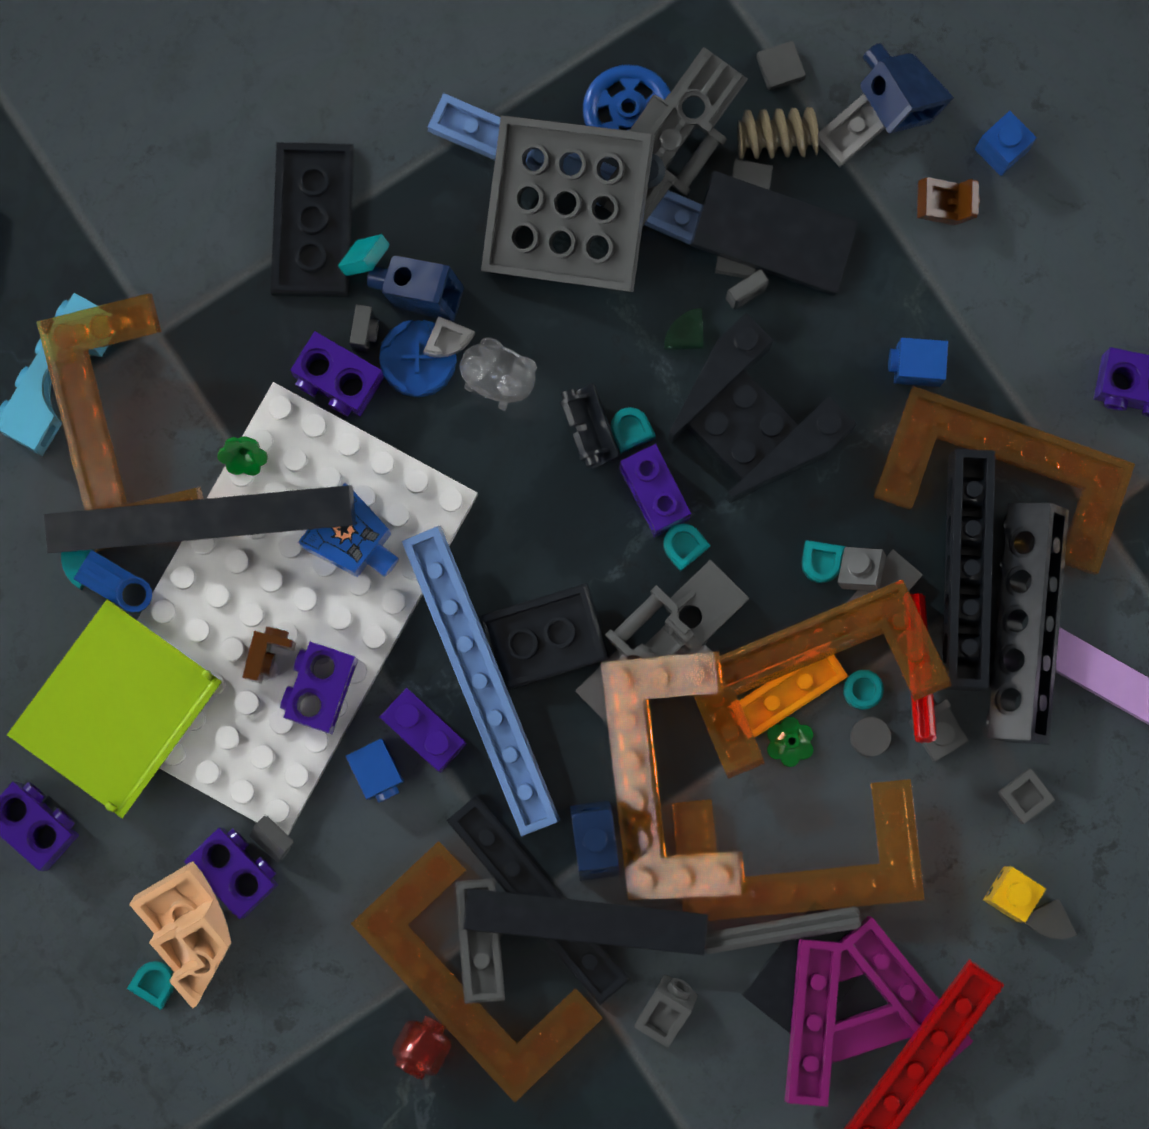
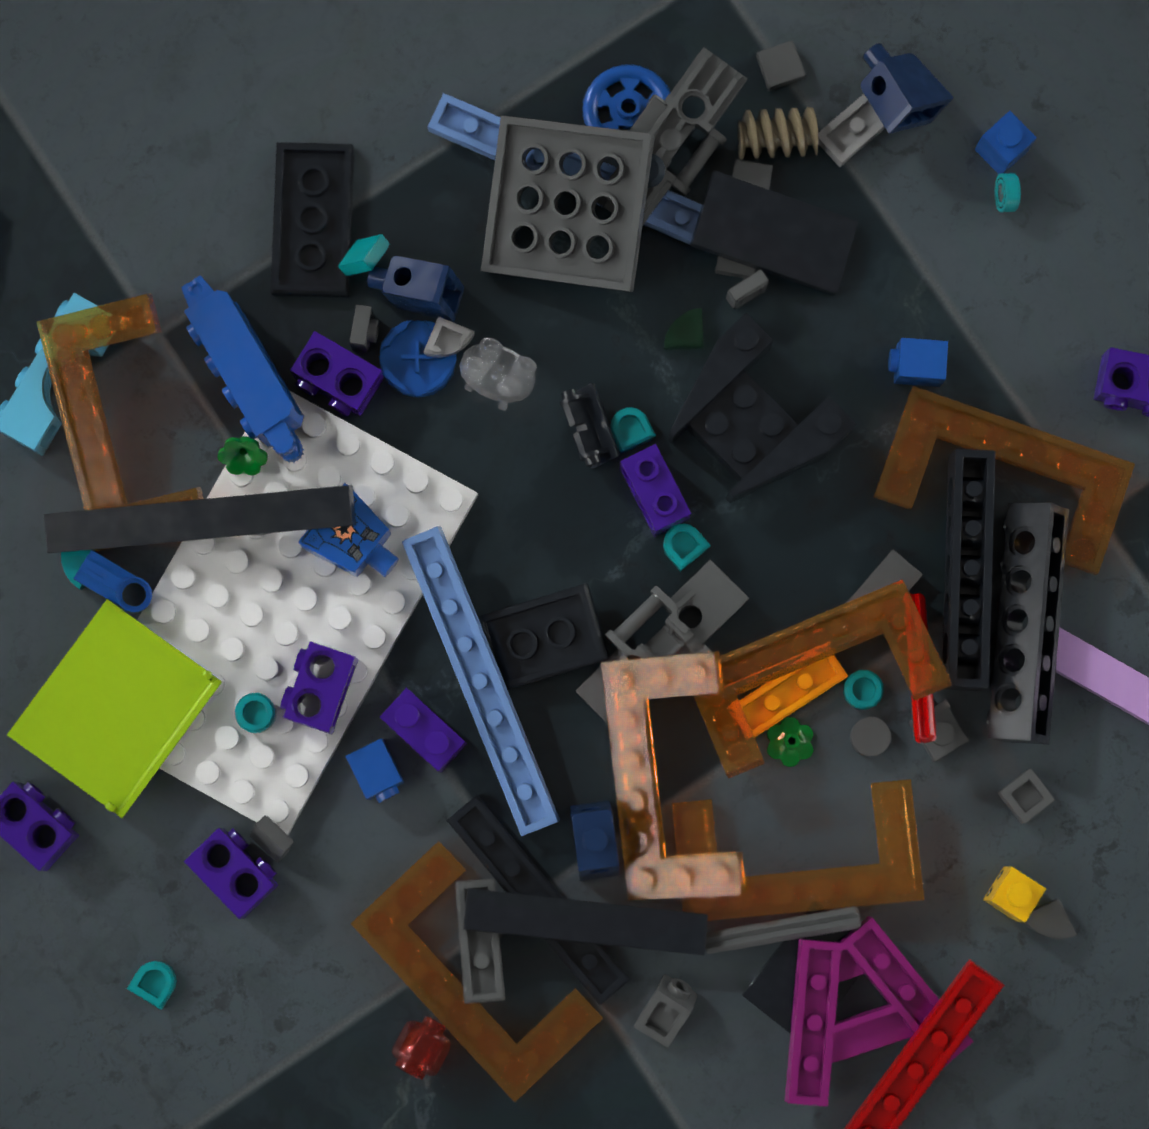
(186, 928): light nougat slope -> none
(245, 368): none -> blue hinge
(255, 713): none -> teal tile
(259, 658): reddish brown bracket -> none
(821, 561): teal tile -> none
(861, 569): dark grey plate -> none
(947, 200): reddish brown bracket -> none
(1007, 192): none -> teal tile

